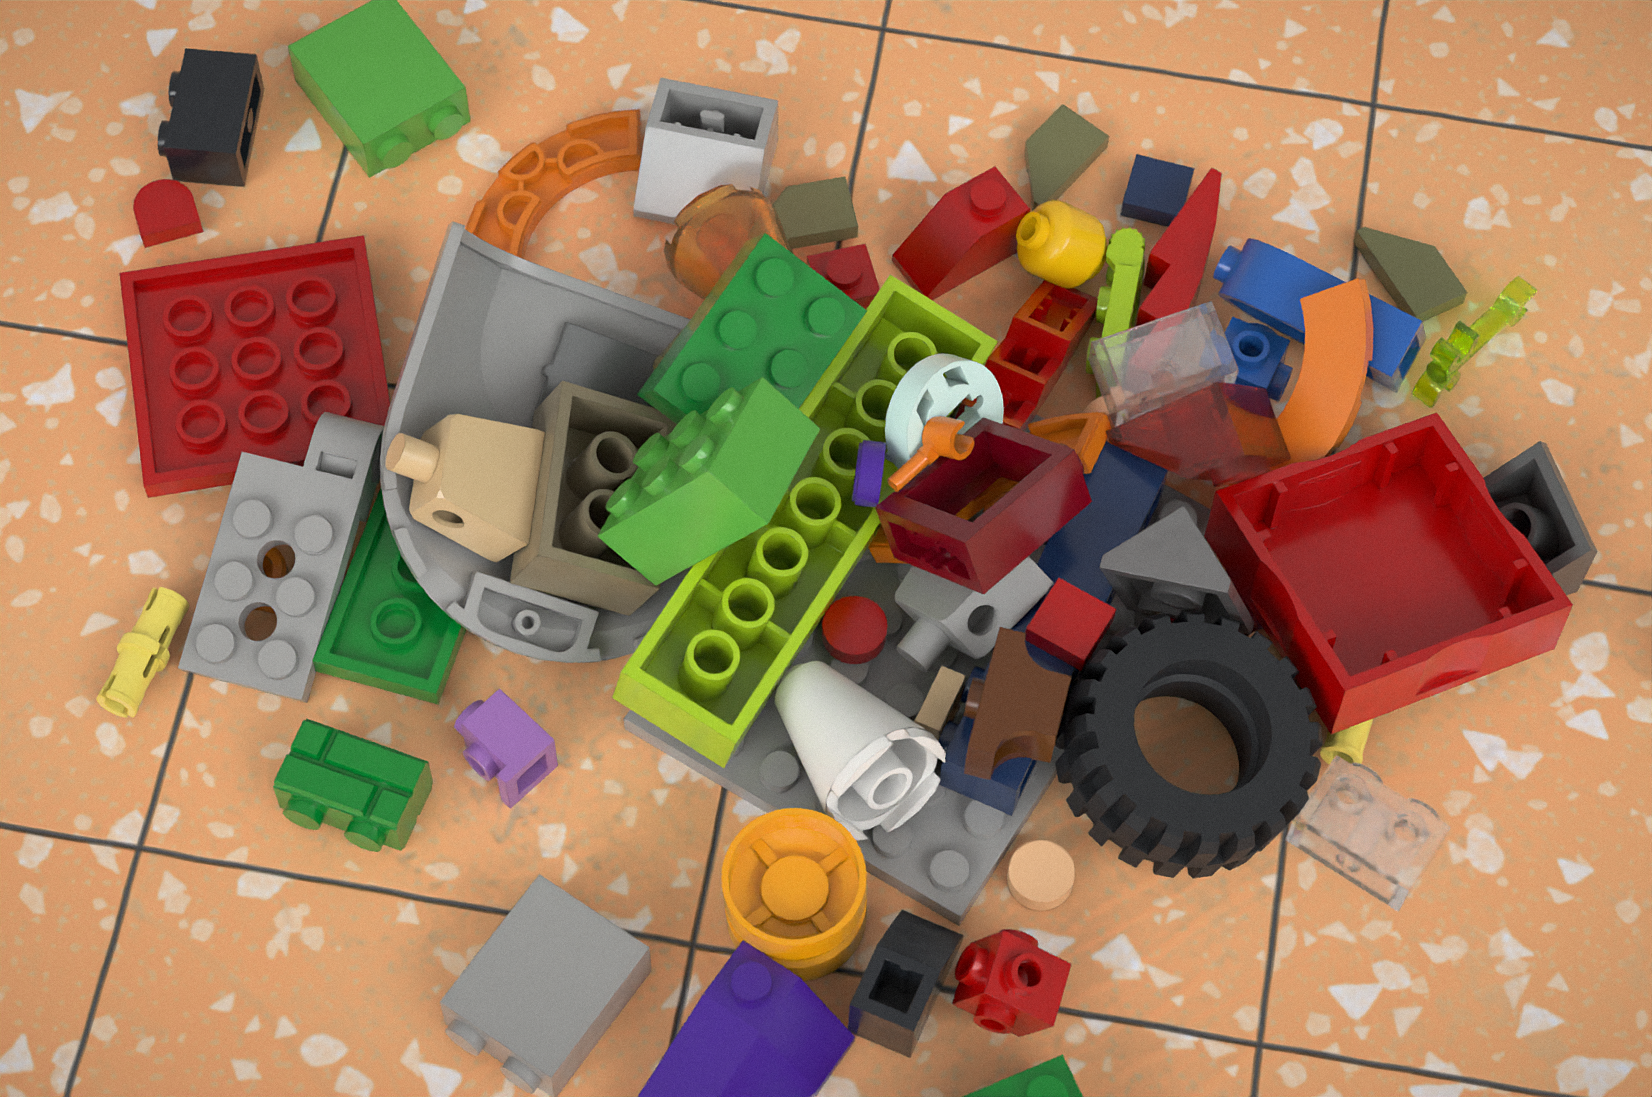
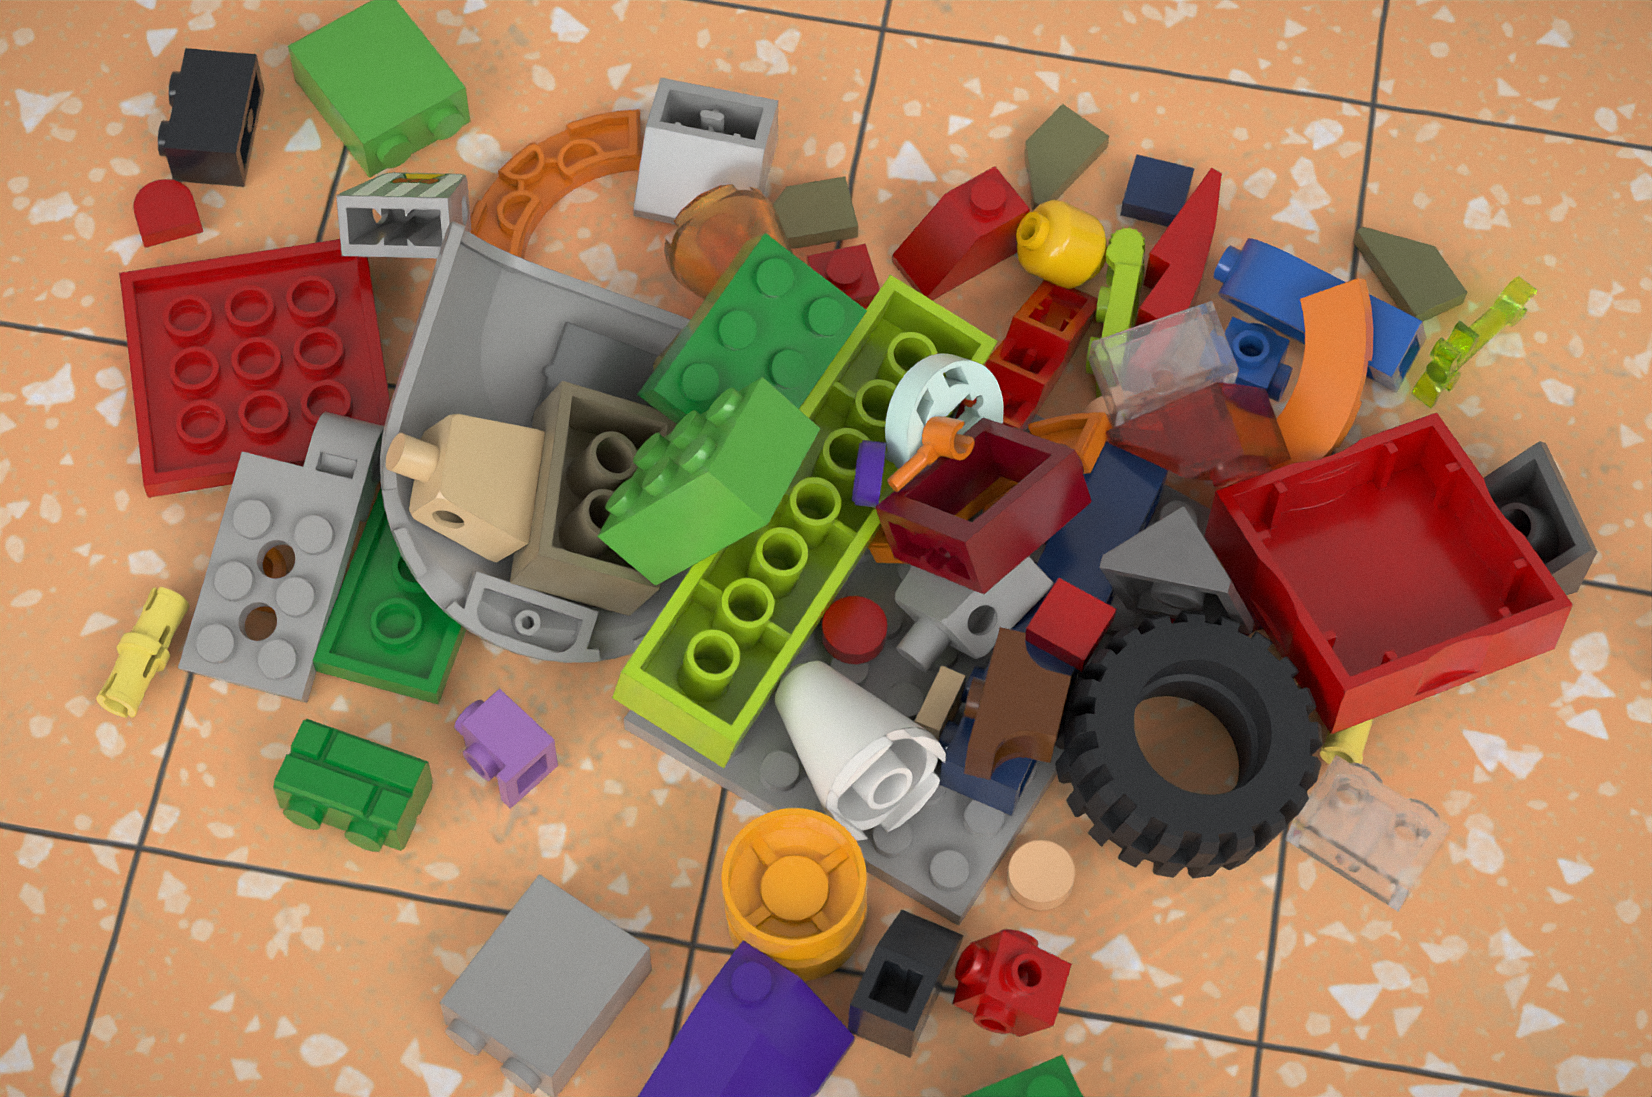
(412, 210): none -> light grey torso

